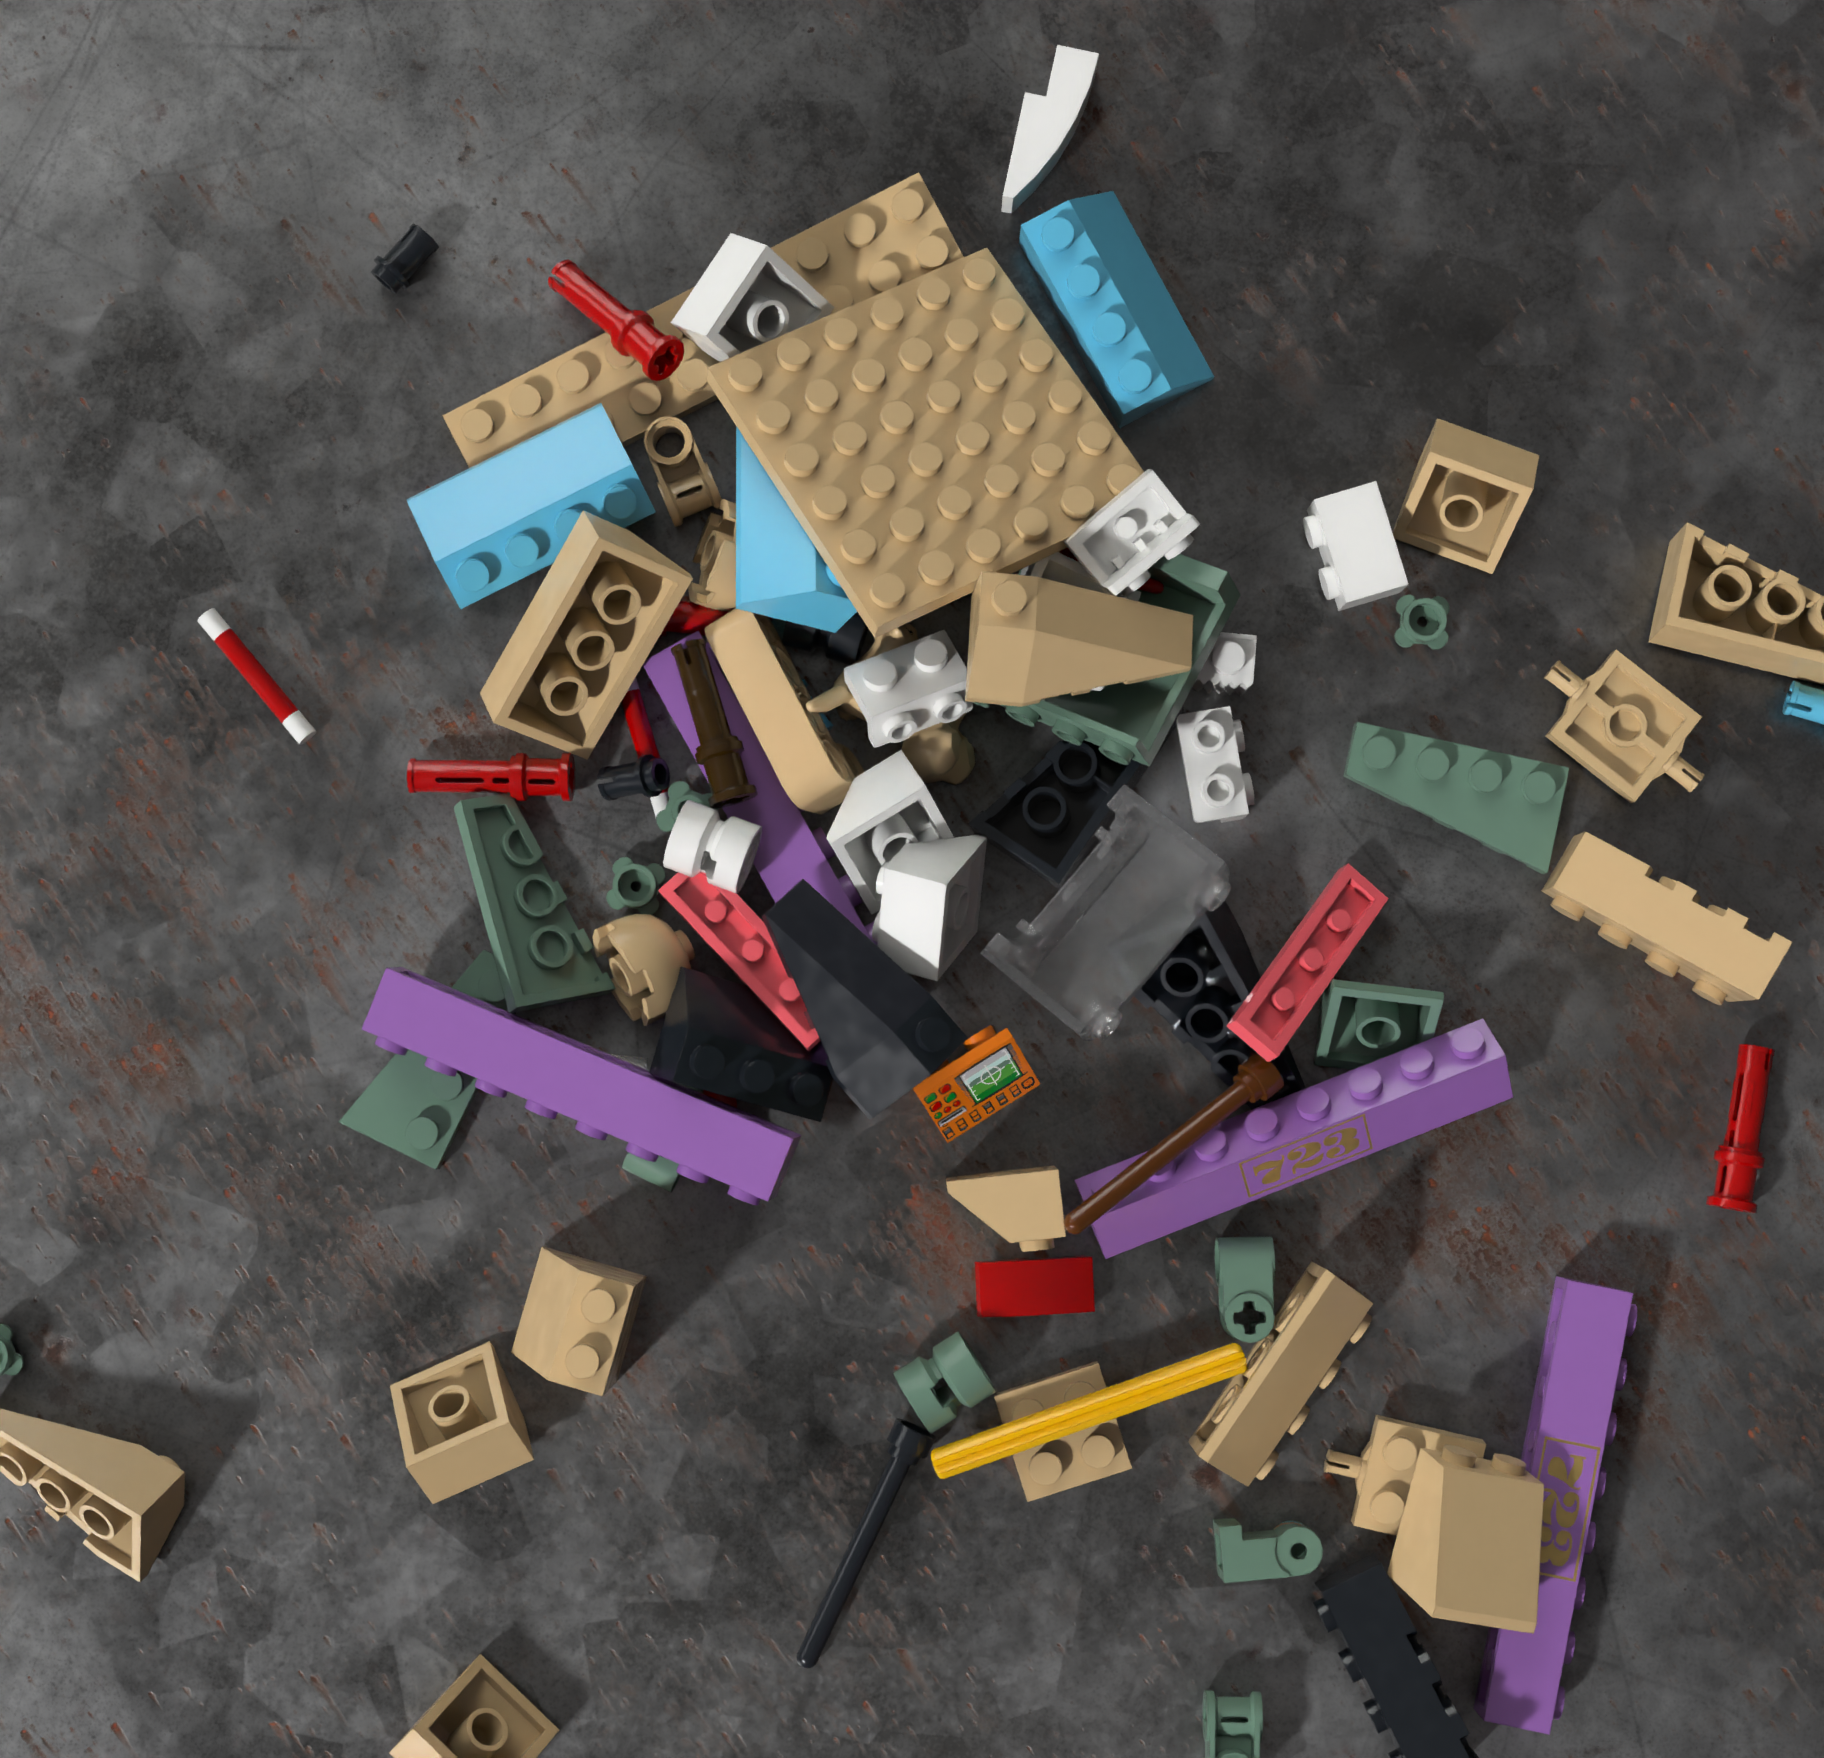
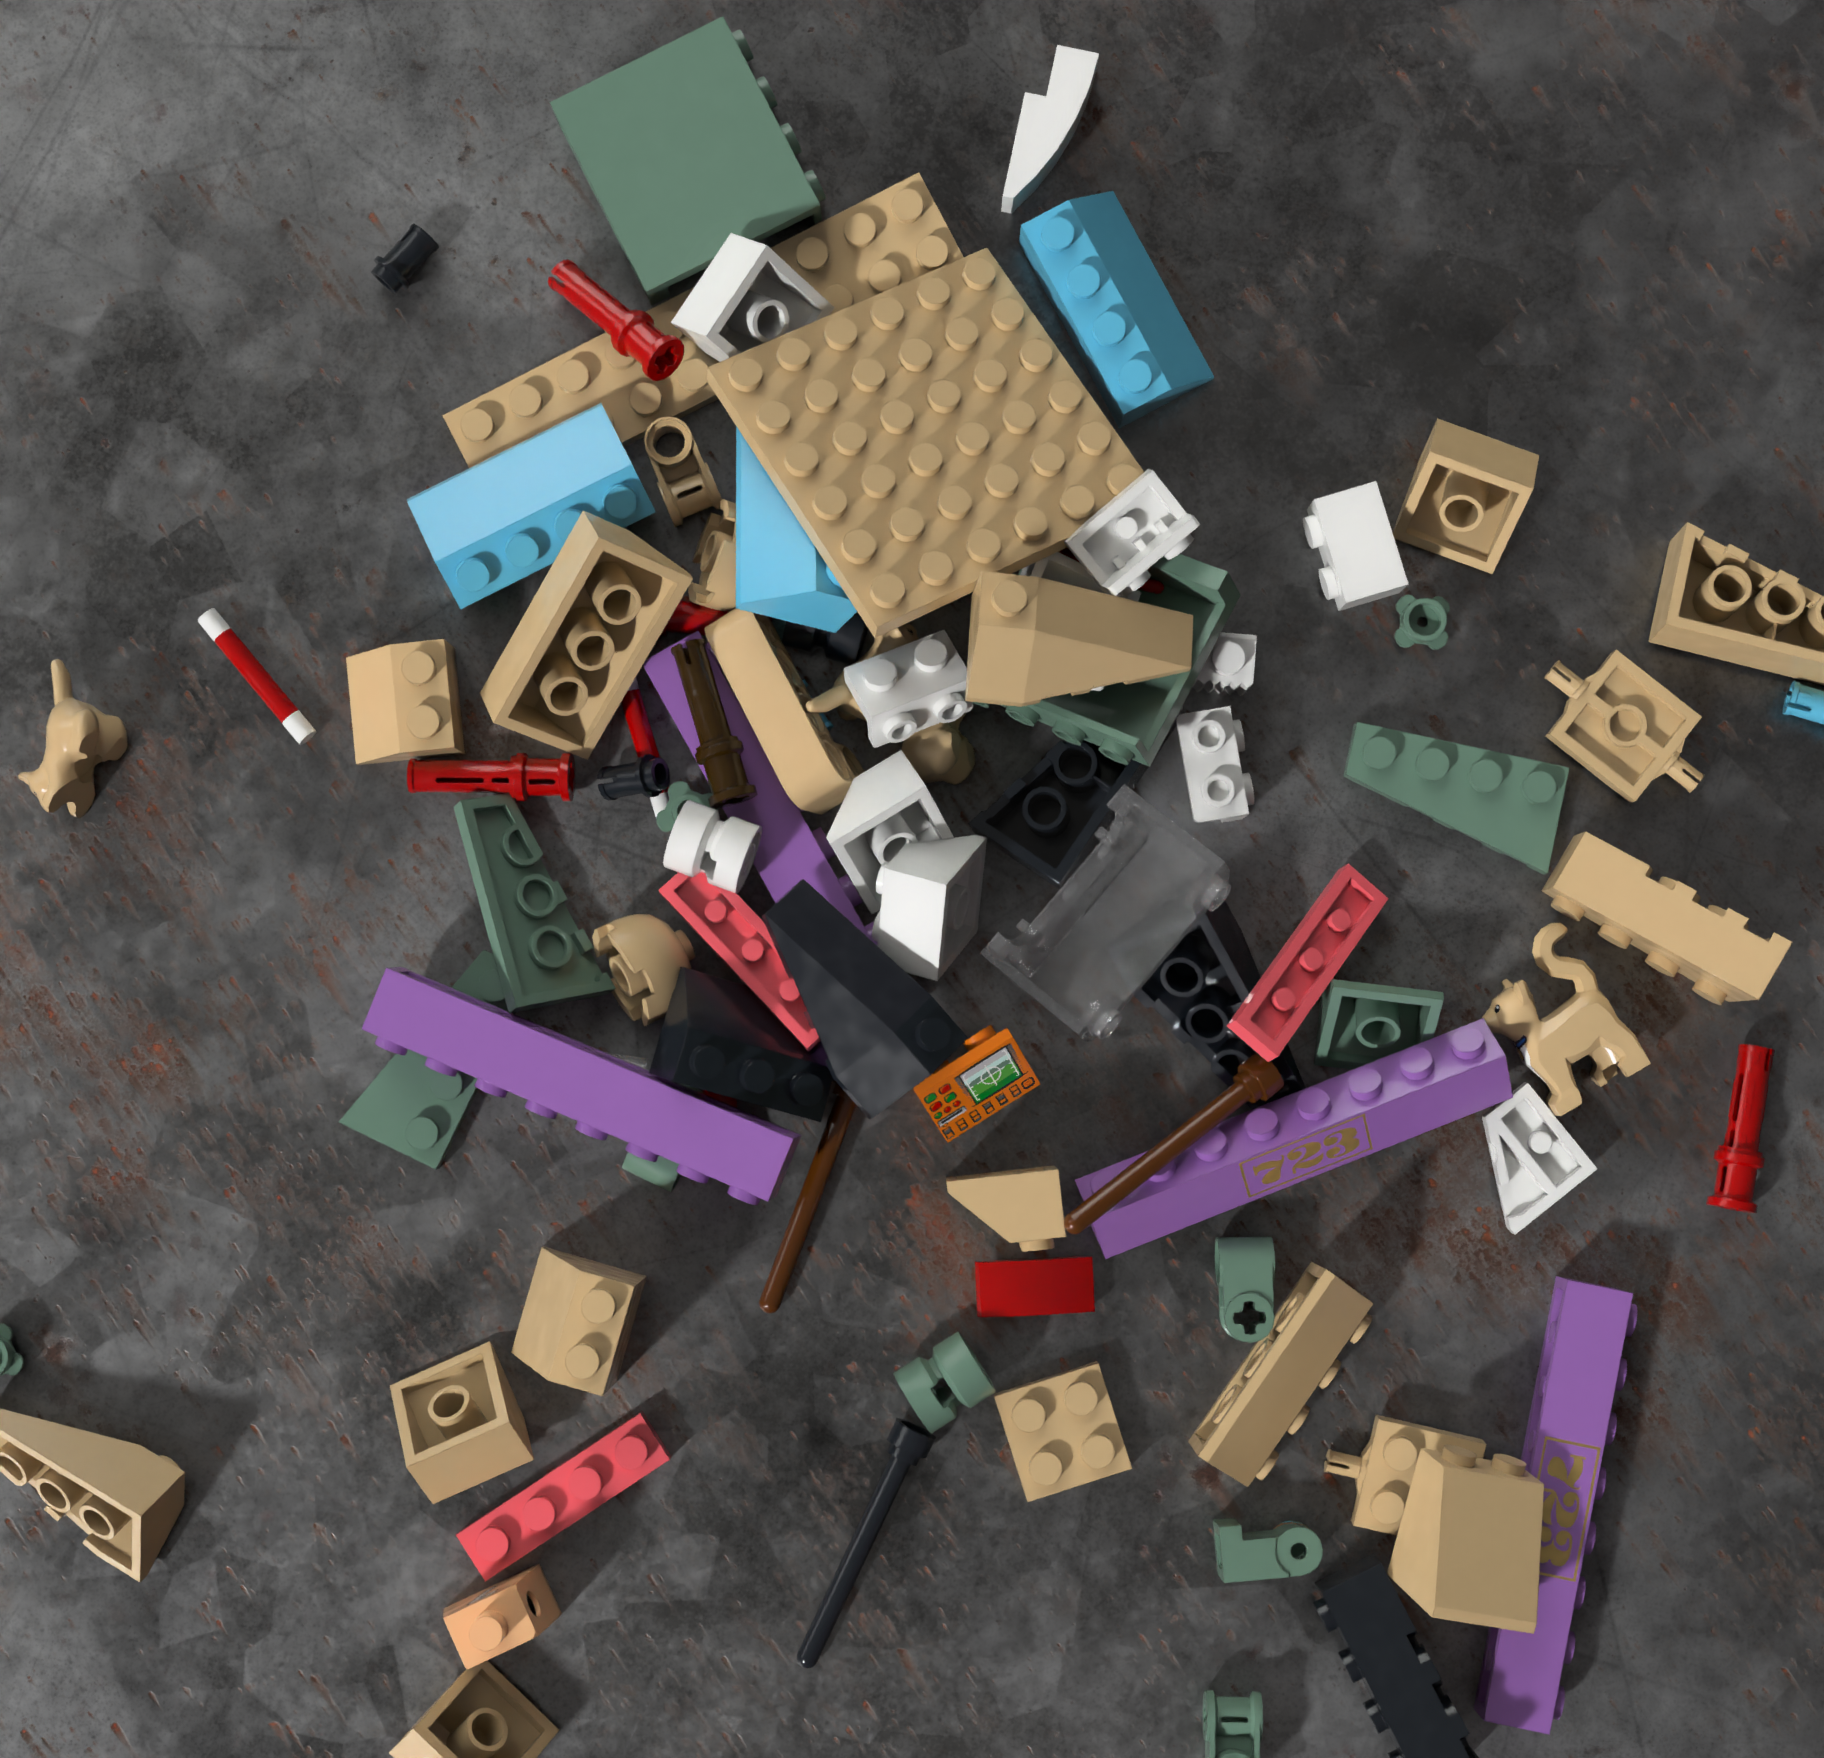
(75, 743): none -> tan animal
(405, 702): none -> tan slope
(501, 1617): none -> light nougat torso
(563, 1496): none -> coral plate
(625, 874): sand green plate -> none
(687, 155): none -> sand green panel
(807, 1201): none -> reddish brown piece
(1088, 1410): yellow axle -> none
(1531, 1157): none -> white wing
(1572, 1031): none -> tan animal

